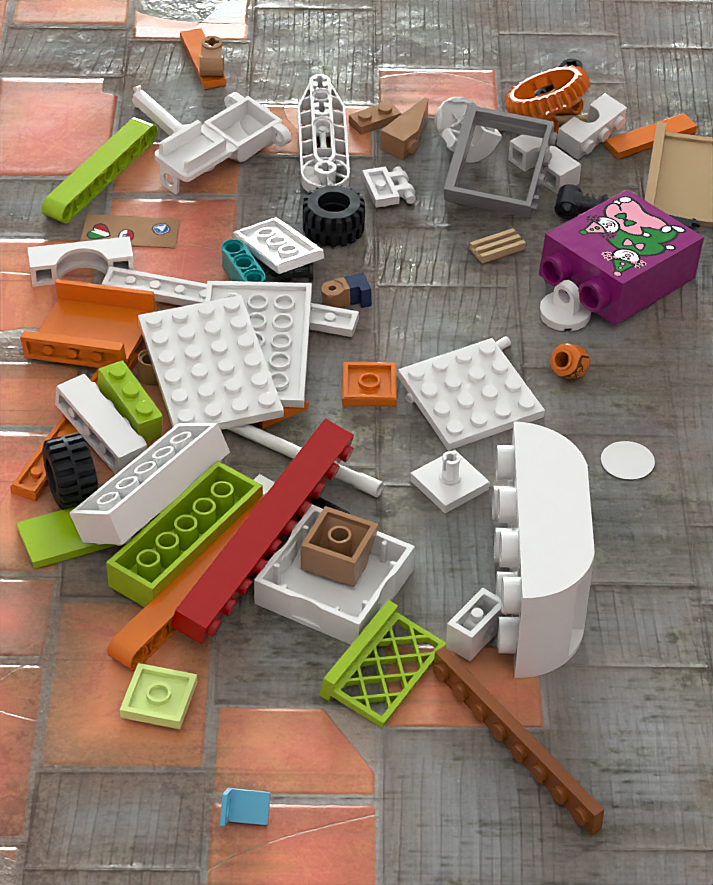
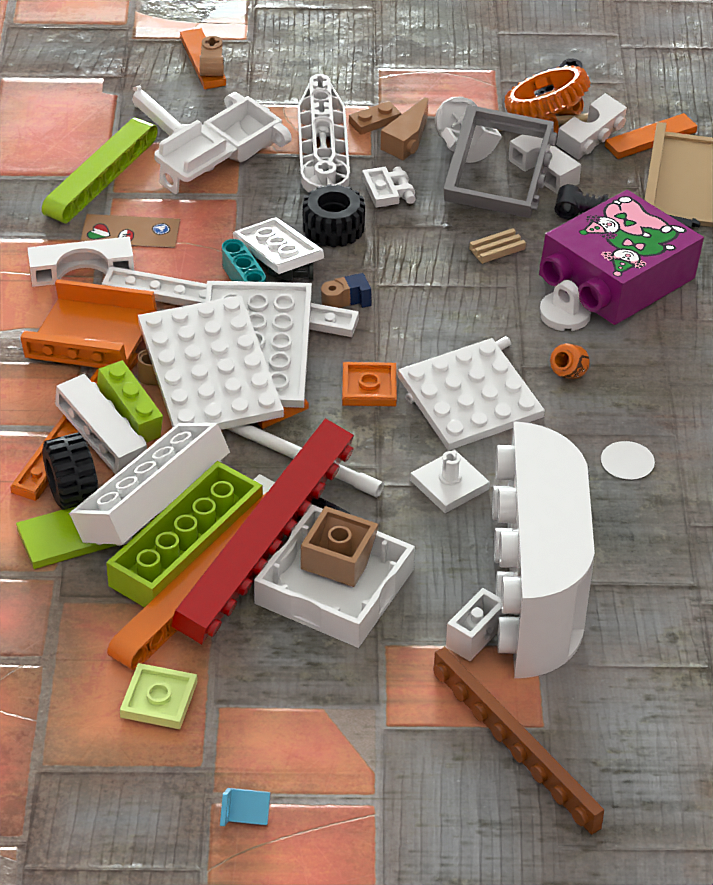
(359, 655): lime fence -> none

